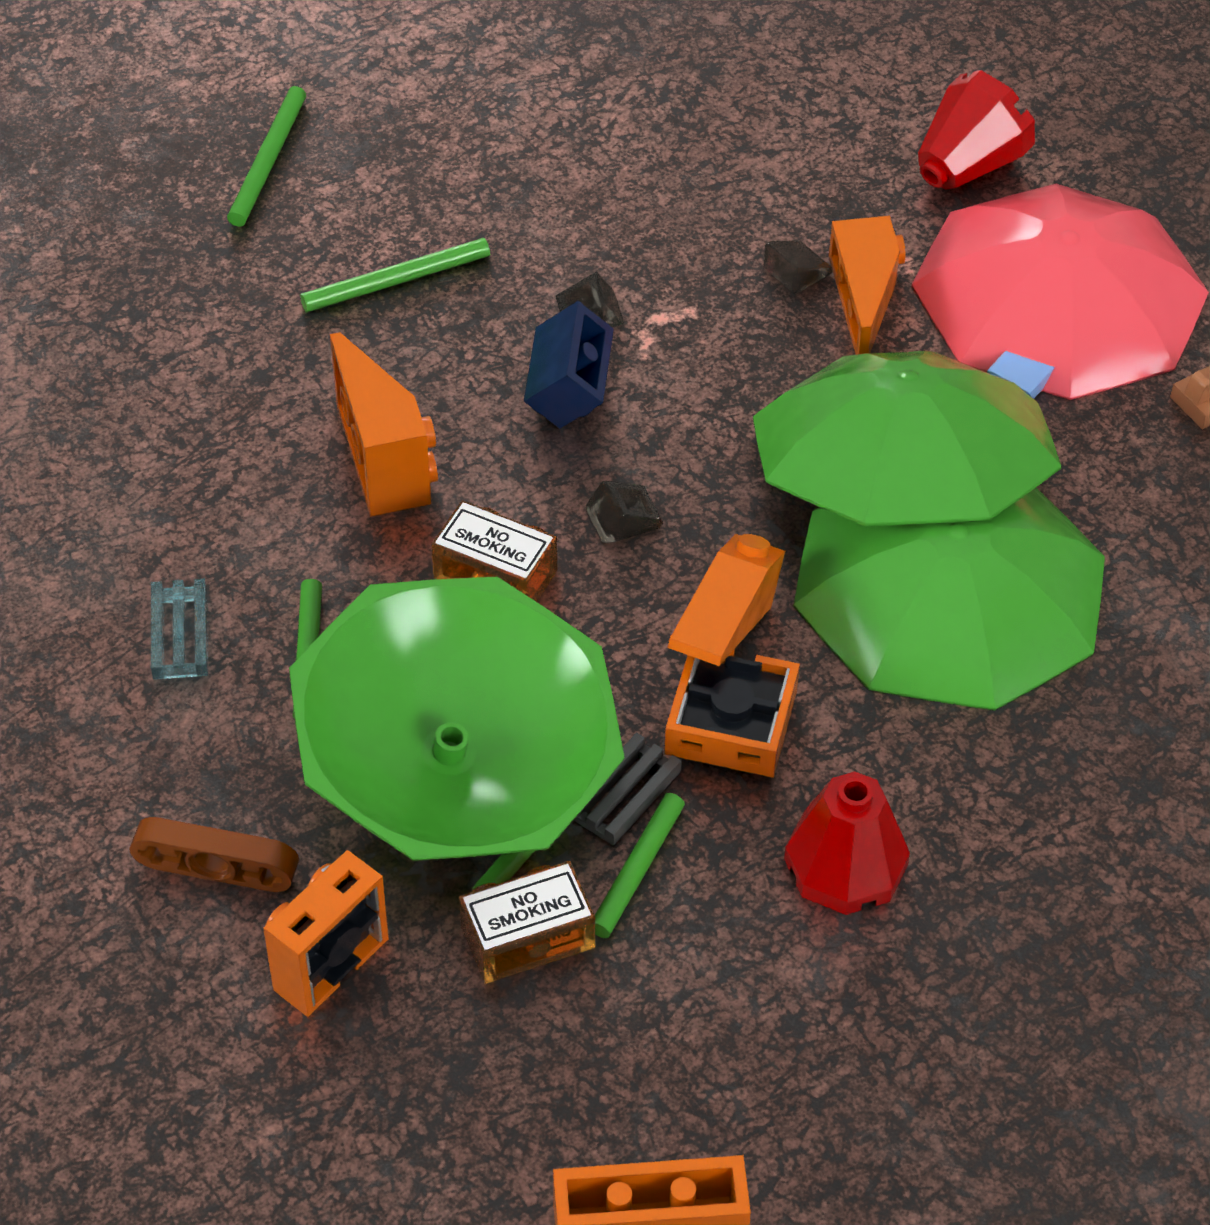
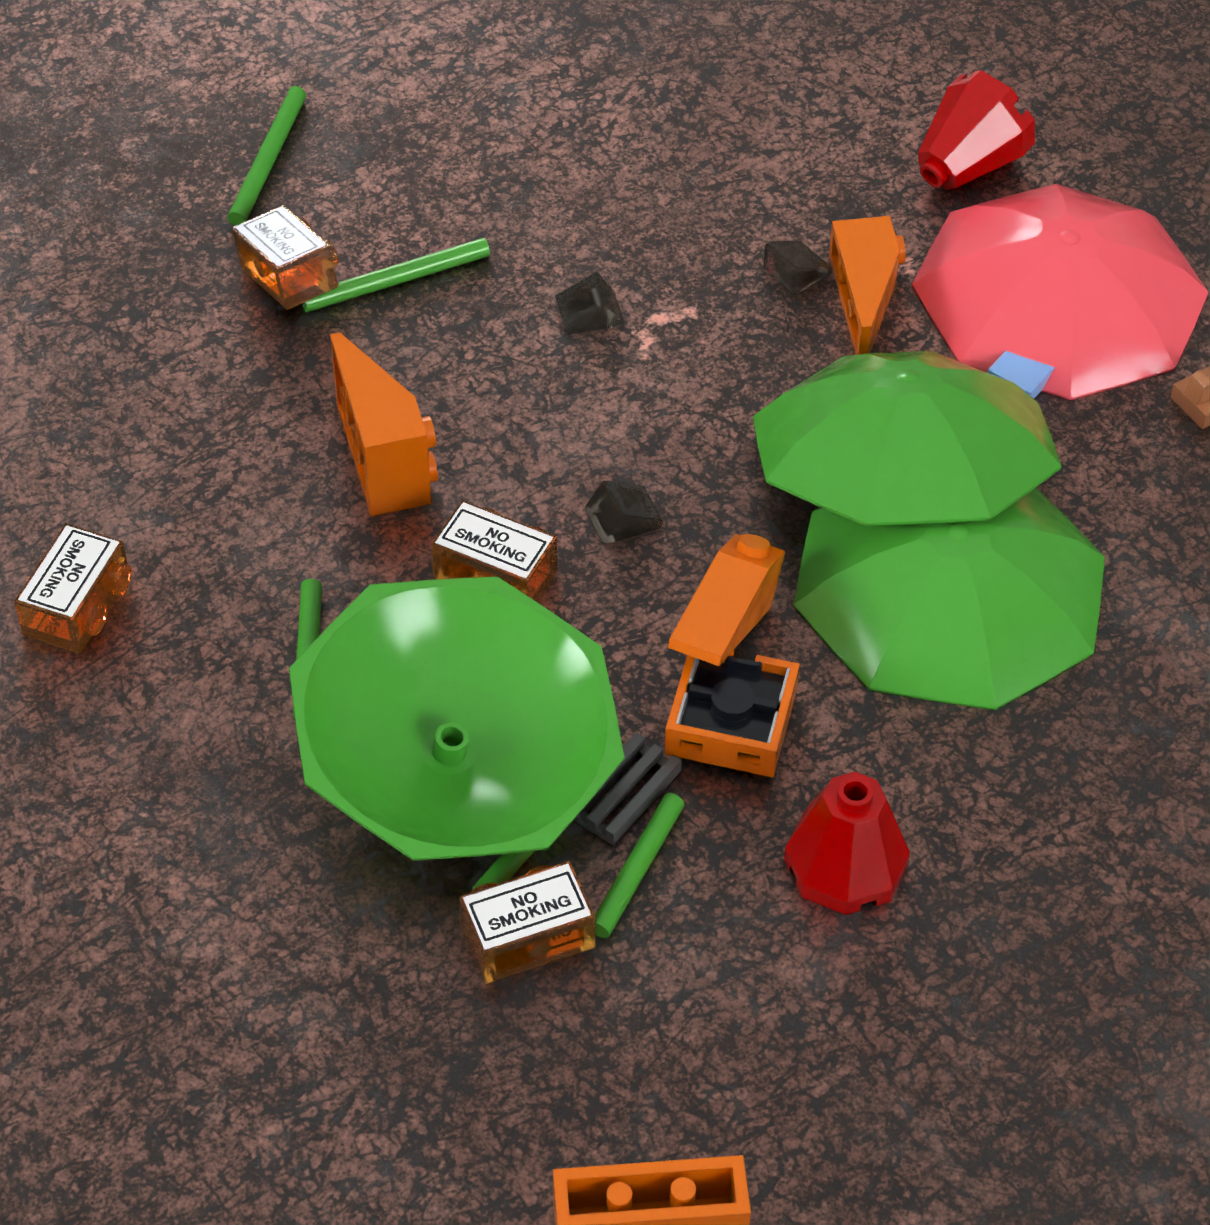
(73, 588): none -> brick
(178, 596): clear light blue tile -> none
(214, 854): dark orange beam -> none
(286, 256): none -> clear orange brick
(326, 931): orange piece -> none
(569, 365): dark blue brick -> none

